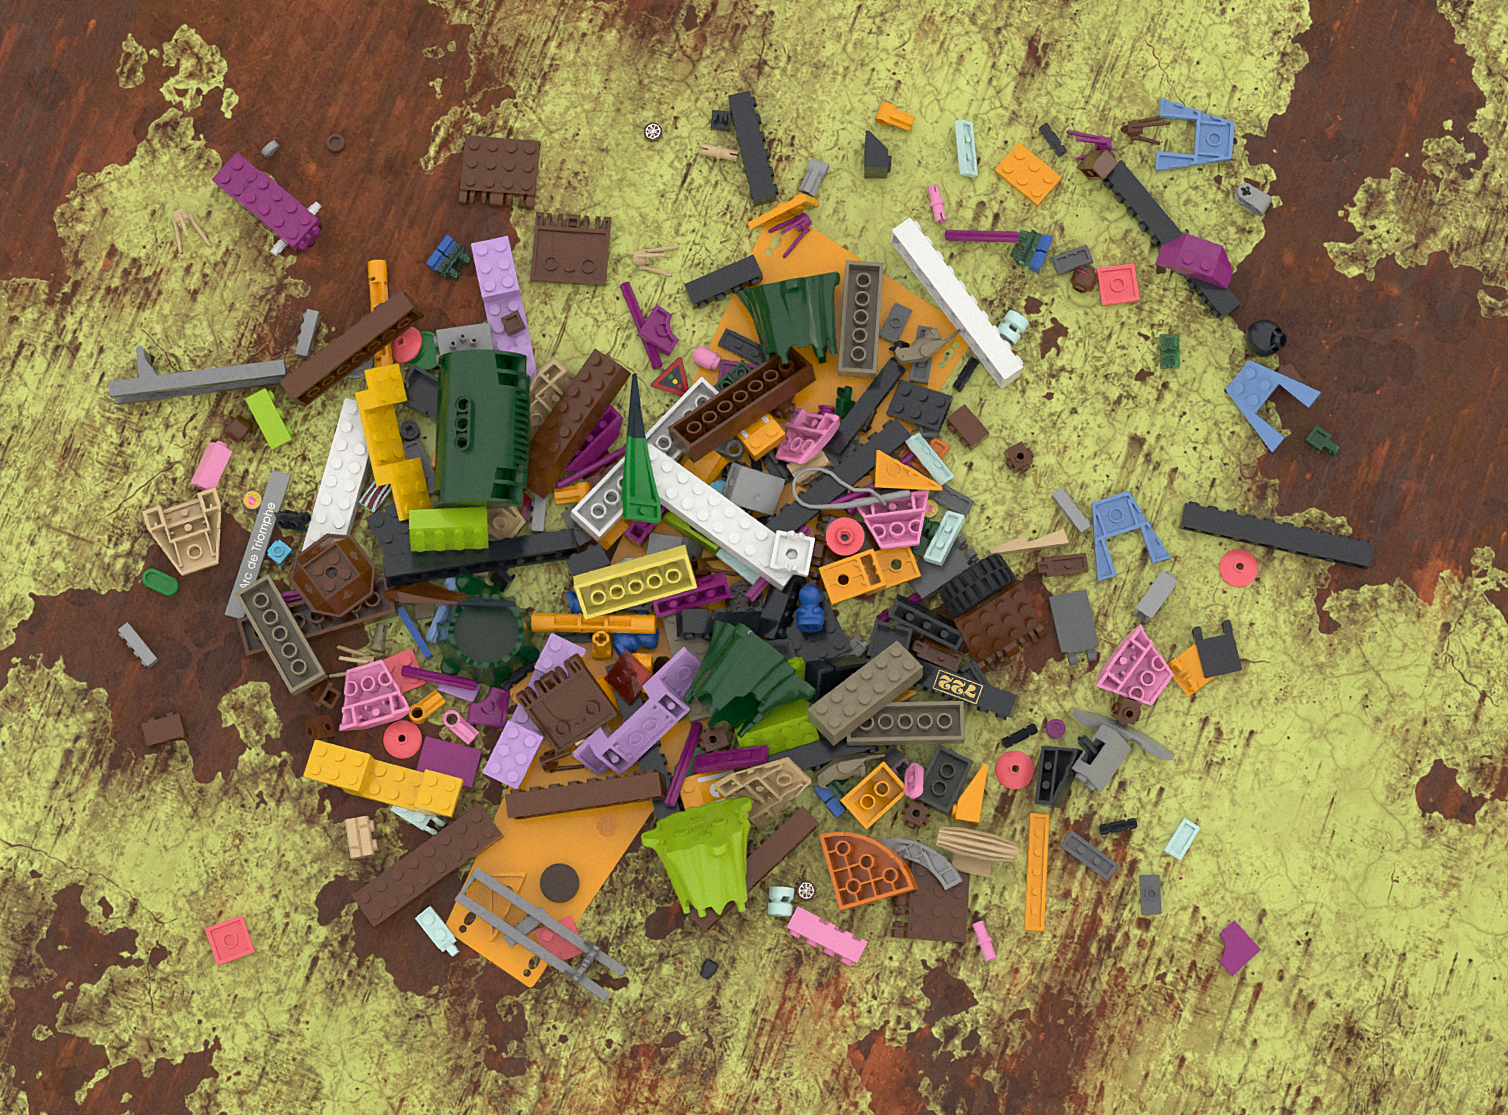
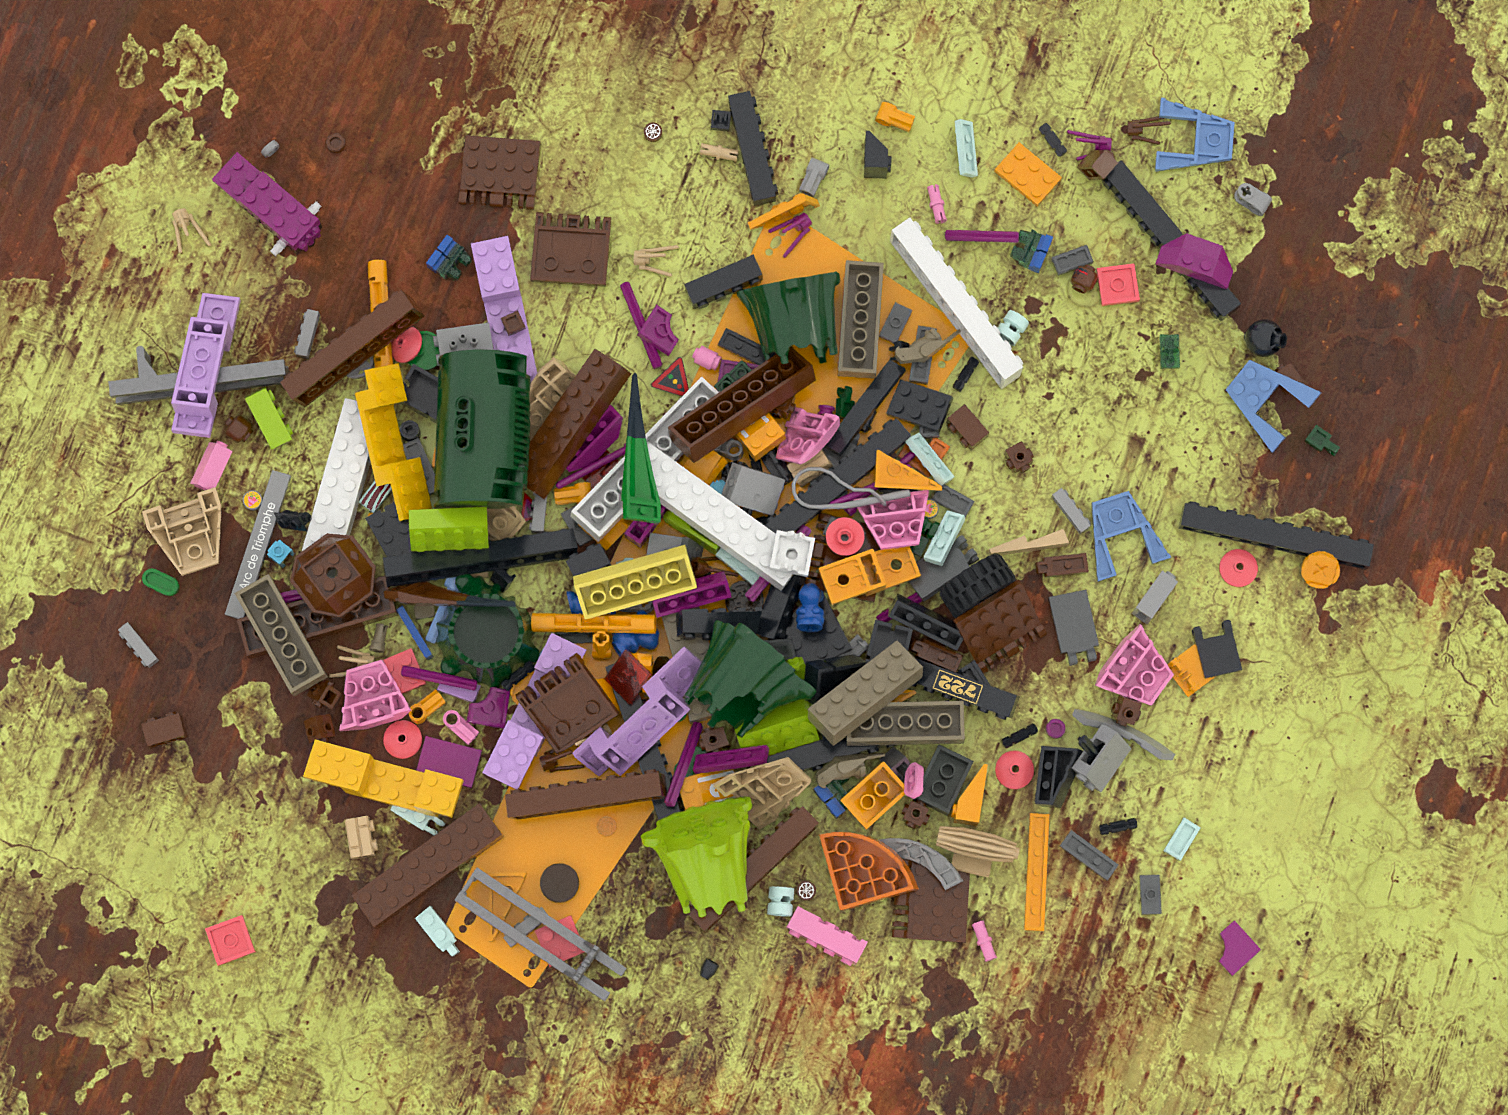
(200, 364): none -> lavender bracket
(1320, 569): none -> light orange tile

